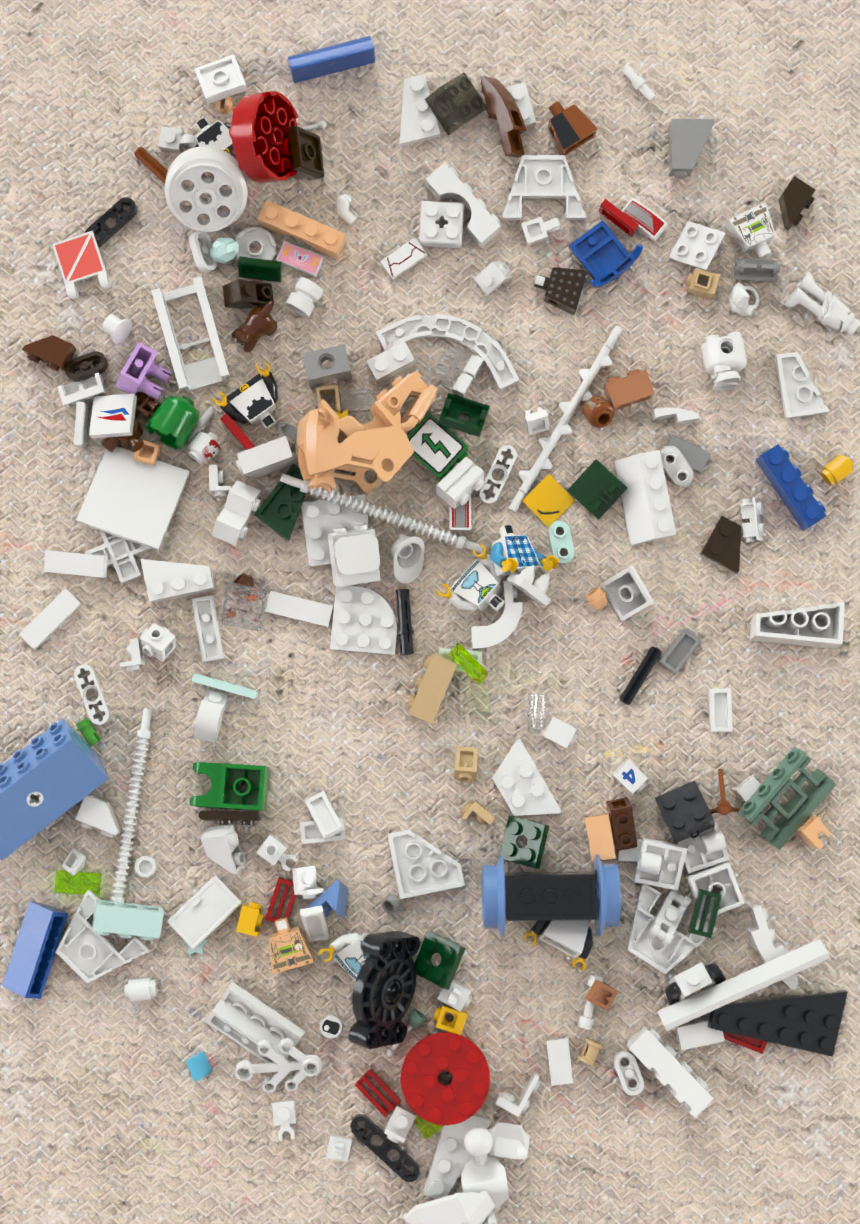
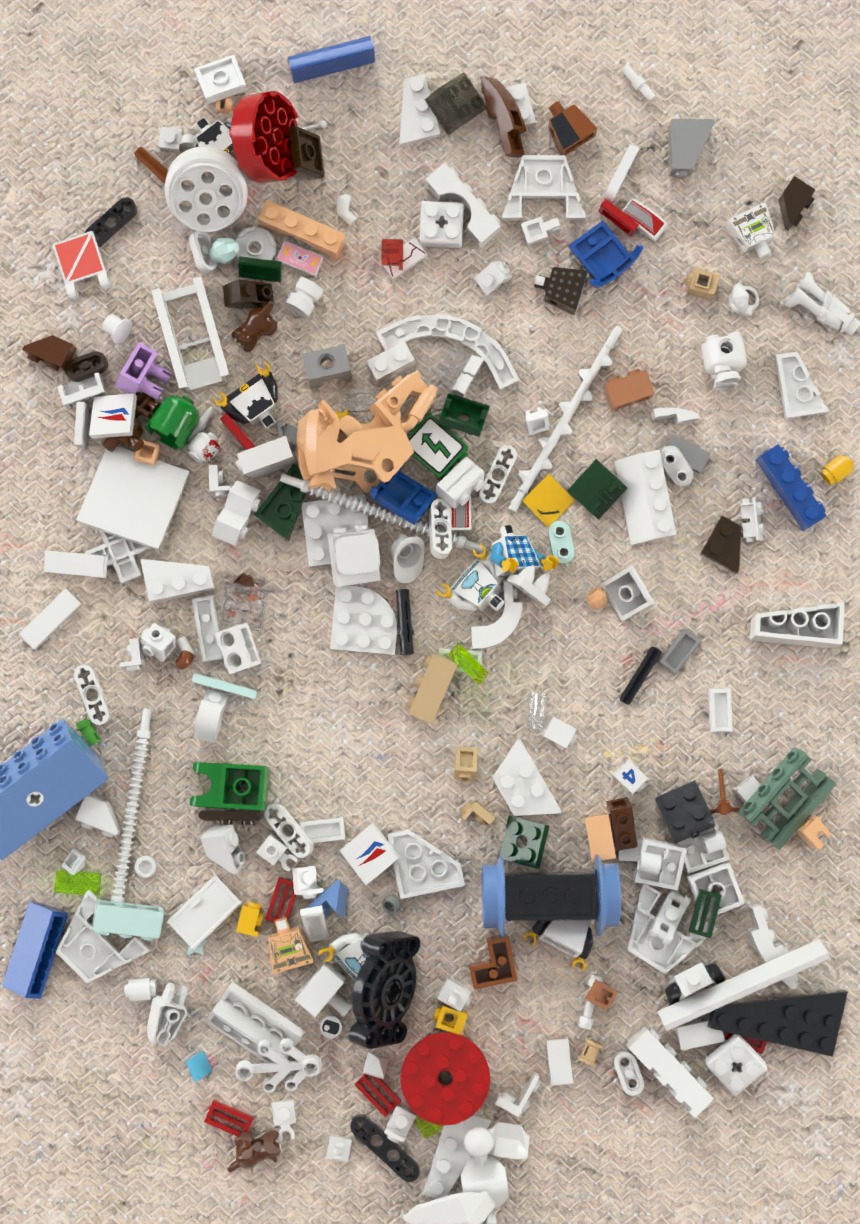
(166, 1015): none -> white hinge
(186, 655): none -> arm
(231, 1110): none -> red tile
(242, 646): none -> white brick
(251, 1151): none -> reddish brown animal
(279, 829): none -> white beam
(299, 609): white tile -> none
(323, 990): none -> white brick
(324, 815): white tile -> none
(329, 389): tan window -> none
(370, 854): none -> white tile
(375, 1065): none -> white slope
(392, 252): none -> clear red panel
(403, 496): none -> blue piece
(415, 1020): sand green hinge -> none
(445, 521): none -> white beam
(450, 953): dark green piece -> none
(499, 968): none -> dark orange brick
(598, 411): dark orange head -> none
(621, 173): none -> white beam
(697, 245): white hinge -> none
(736, 1051): none -> white brick
(756, 270): light grey hinge -> none

